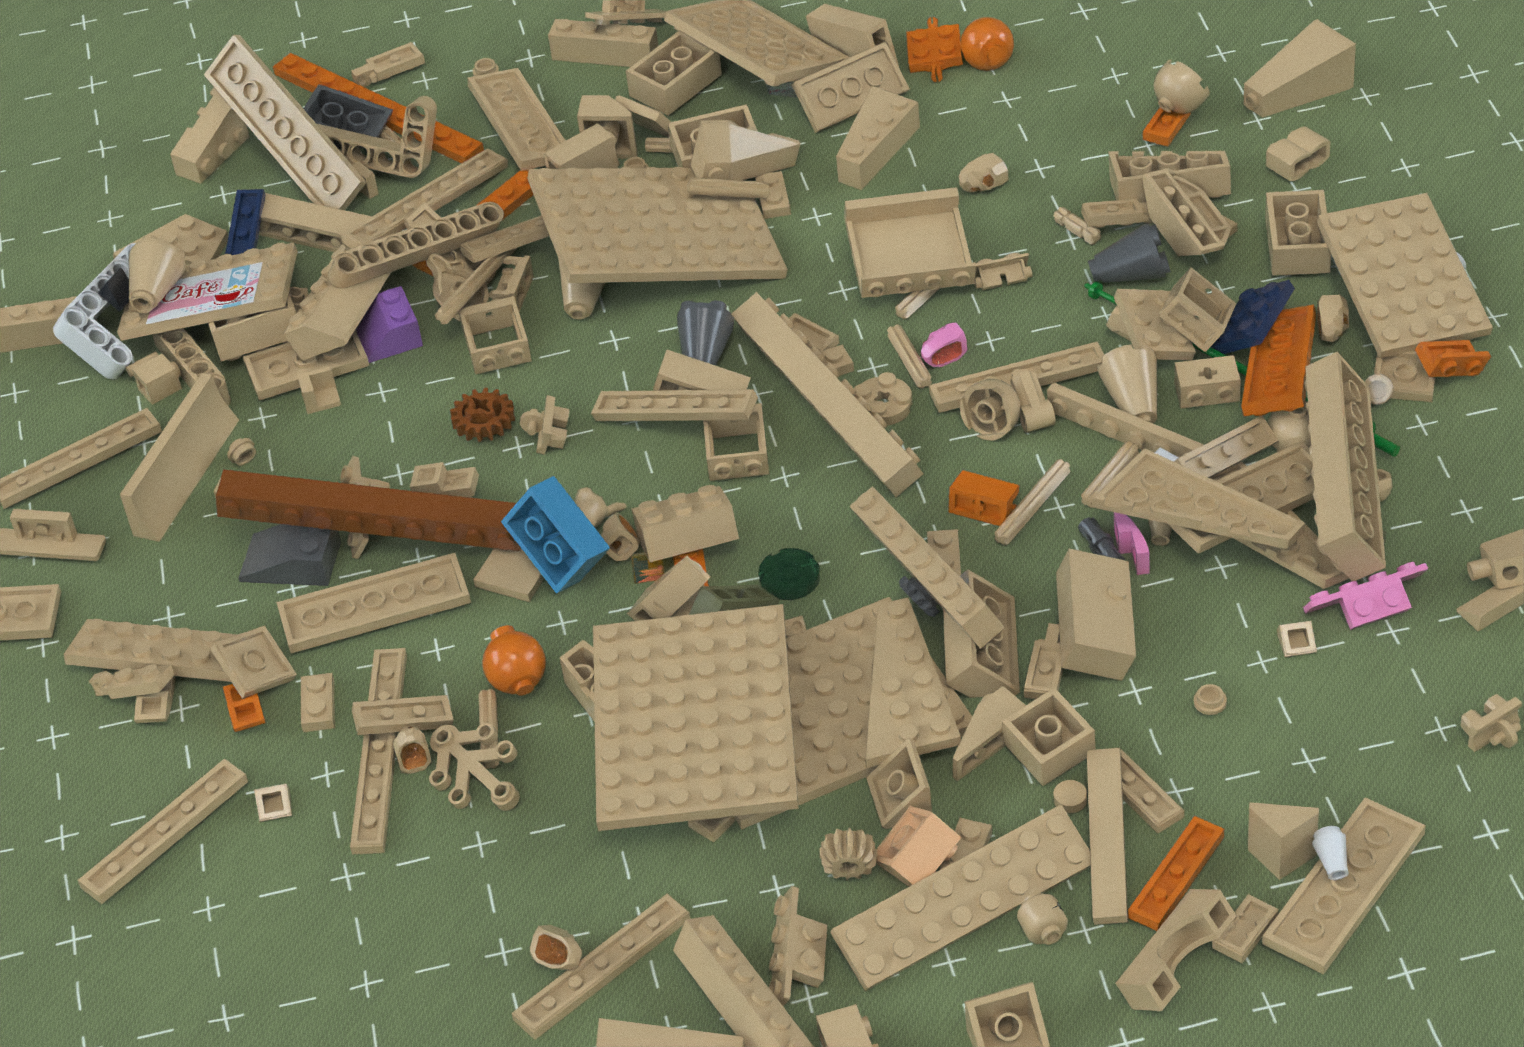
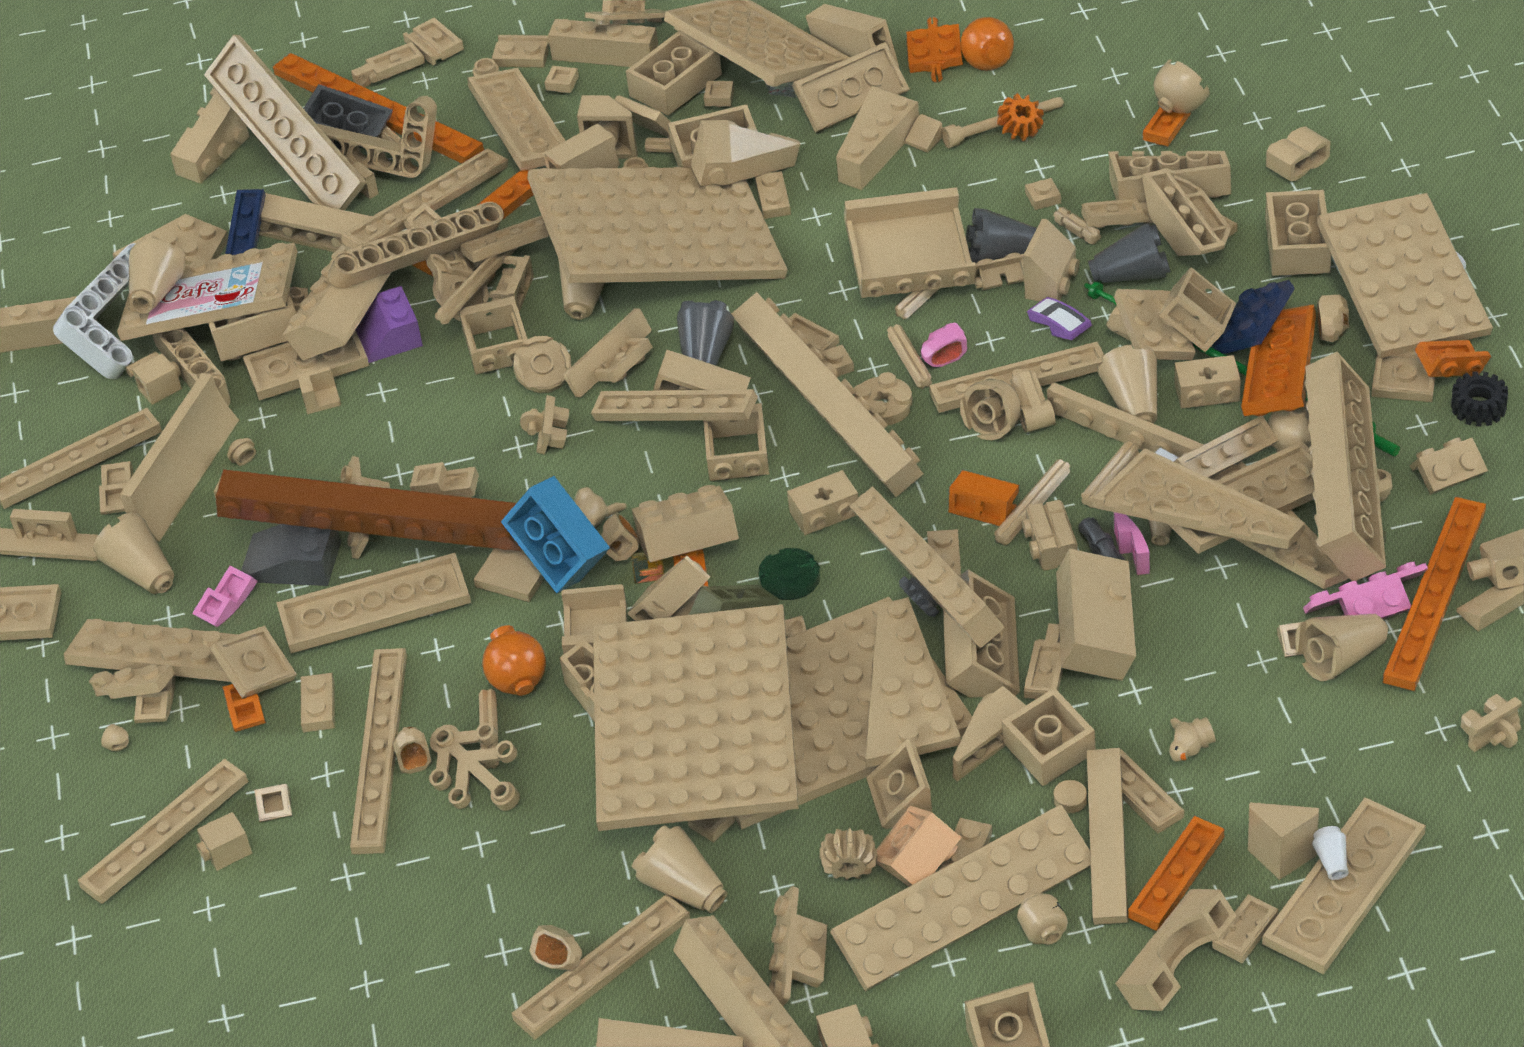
(114, 479): none -> tan slope
(115, 738): none -> tan hinge
(116, 290): black slope -> none
(134, 553): none -> tan cone
(223, 841): none -> tan brick
(230, 593): none -> bright pink slope
(395, 714): tan plate -> none
(434, 41): none -> tan plate
(482, 414): dark orange gear -> none
(521, 51): none -> tan plate
(541, 364): none -> tan tile
(561, 79): none -> tan plate
(590, 608): none -> tan panel
(612, 354): none -> tan bracket
(679, 870): none -> tan cone
(718, 93): none -> tan plate
(729, 188): tan axle -> none
(822, 502): none -> tan brick
(924, 133): none -> tan slope
(953, 135): none -> tan piece
(983, 173): tan rock -> none
(996, 235): none -> dark grey cone
(1020, 117): none -> orange gear
(1043, 194): none -> tan plate
(1049, 263): none -> tan slope
(1049, 533): none -> tan brick
(1060, 317): none -> slope
(1190, 738): none -> tan animal
(1210, 699): tan plate -> none
(1305, 70): tan slope -> none
(1338, 642): none -> tan cone
(1380, 388): tan tile -> none
(1434, 594): none -> orange plate
(1450, 465): none -> tan bracket
(1479, 386): none -> black tyre

